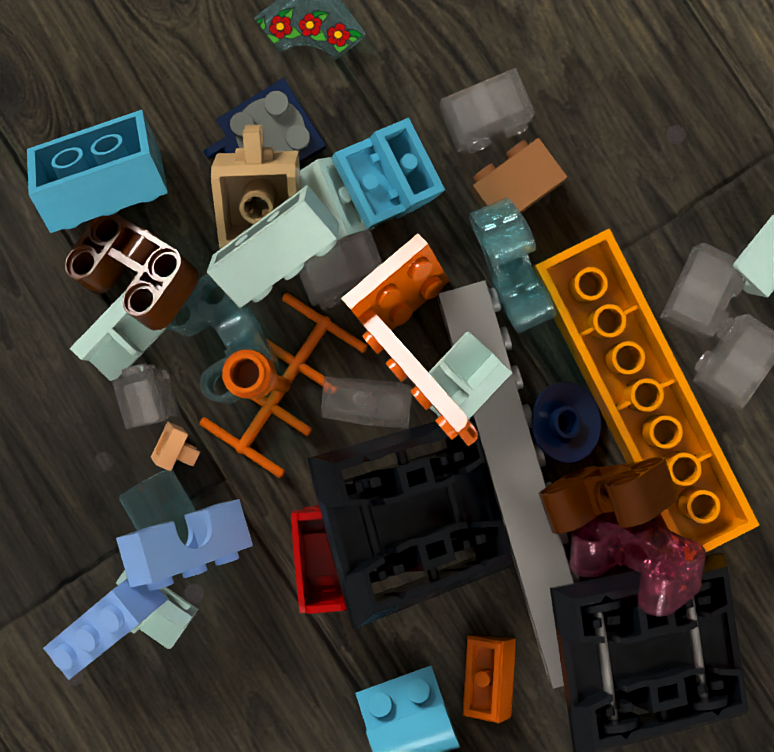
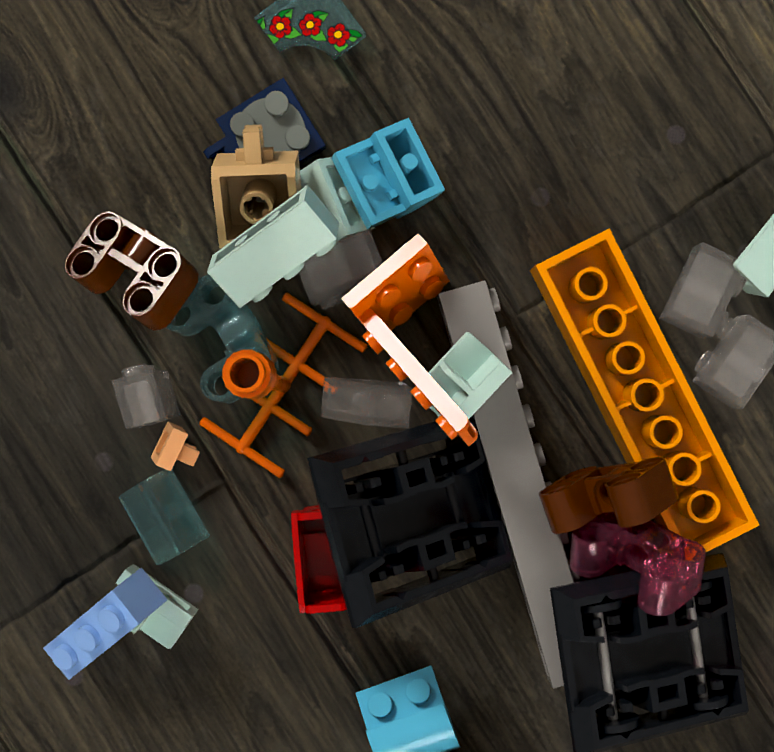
(95, 172): medium azure brick -> none
(114, 341): light aqua panel -> none
(158, 553): light blue arch -> none
(487, 111): clear brick -> none
(489, 678): orange slope -> none
(505, 246): clear light blue beam -> none
(523, 178): medium nougat brick -> none
(578, 418): dark blue dish -> none

